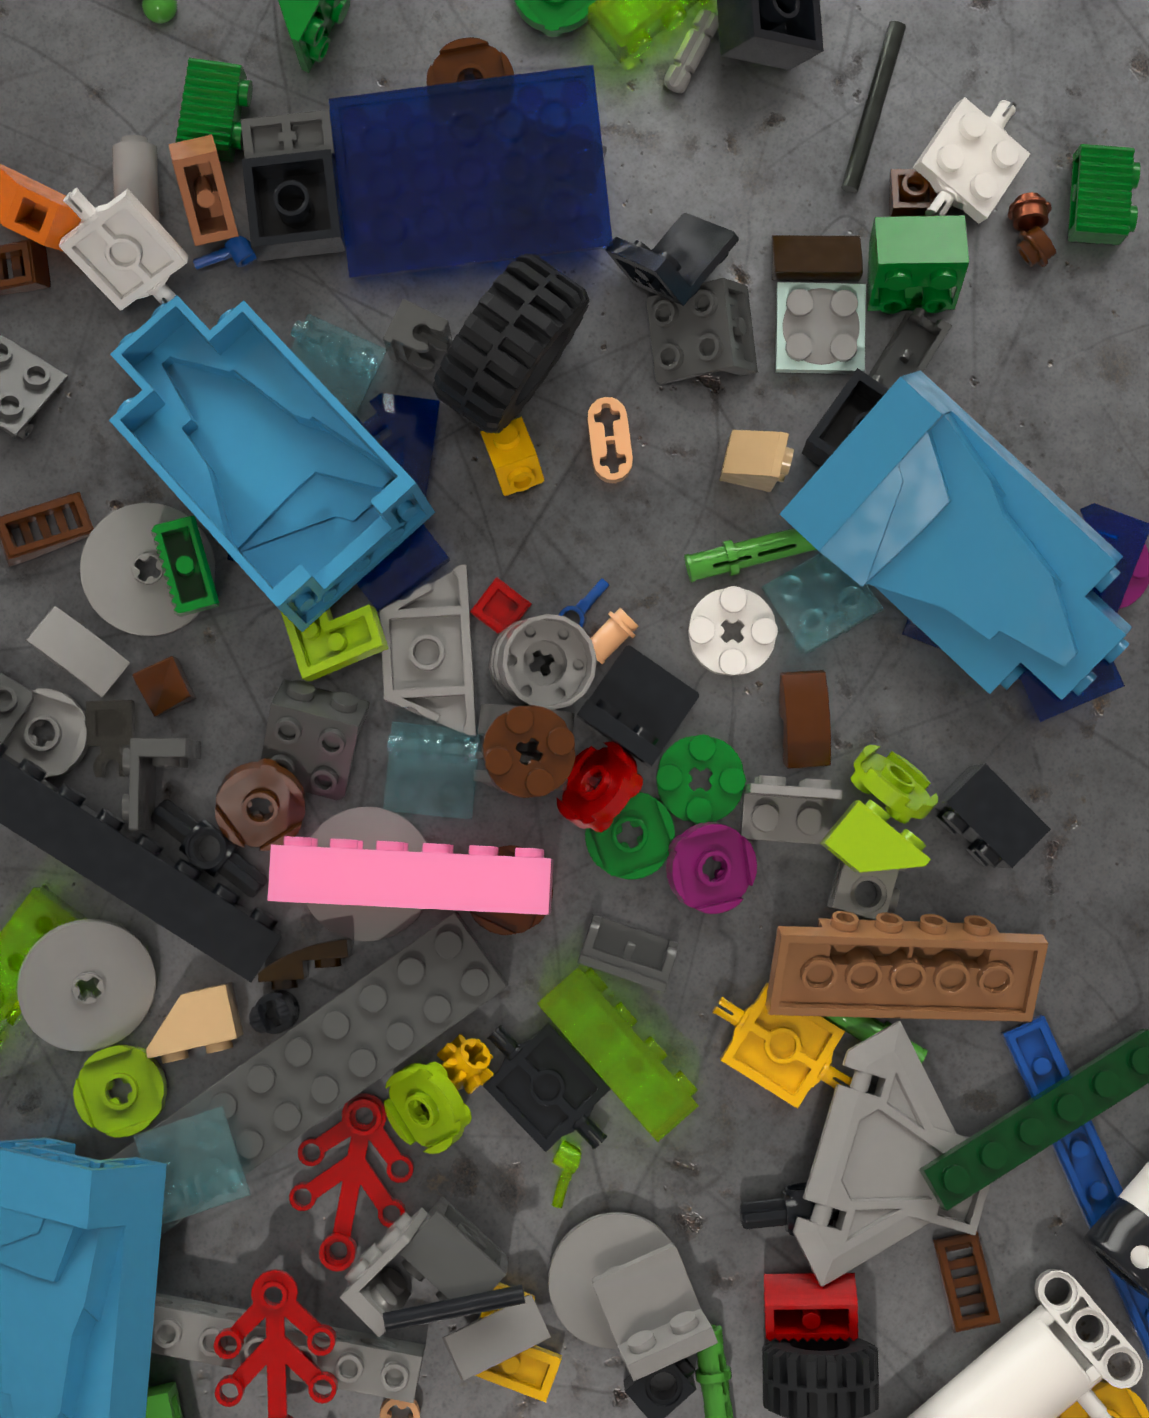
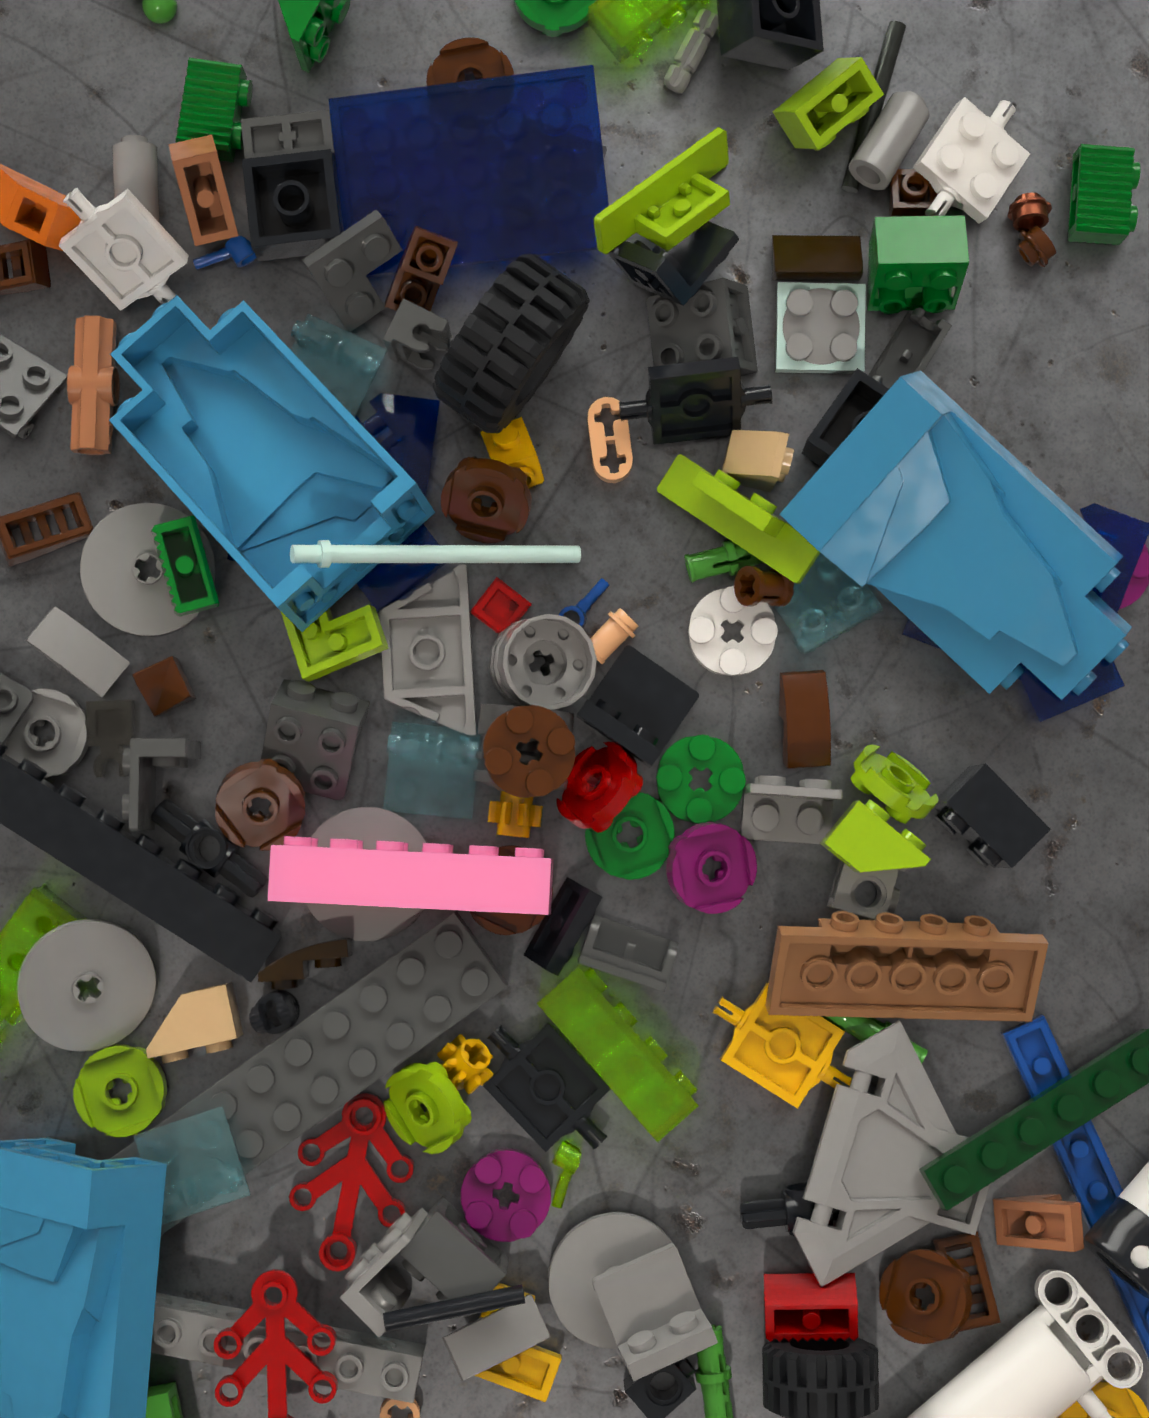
(93, 385): none -> nougat piece
(325, 553): none -> light aqua bar
(343, 265): none -> dark grey plate
(421, 269): none -> reddish brown slope
(490, 478): none -> reddish brown plate
(514, 815): none -> yellow gear
(520, 1217): none -> magenta plate
(562, 928): none -> black plate
(671, 200): none -> lime bracket
(695, 400): none -> black plate
(738, 518): none -> lime bracket
(762, 586): none -> reddish brown bush
(828, 103): none -> lime brick
(889, 140): none -> light grey brick
(948, 1283): none -> reddish brown plate
(1039, 1222): none -> nougat slope

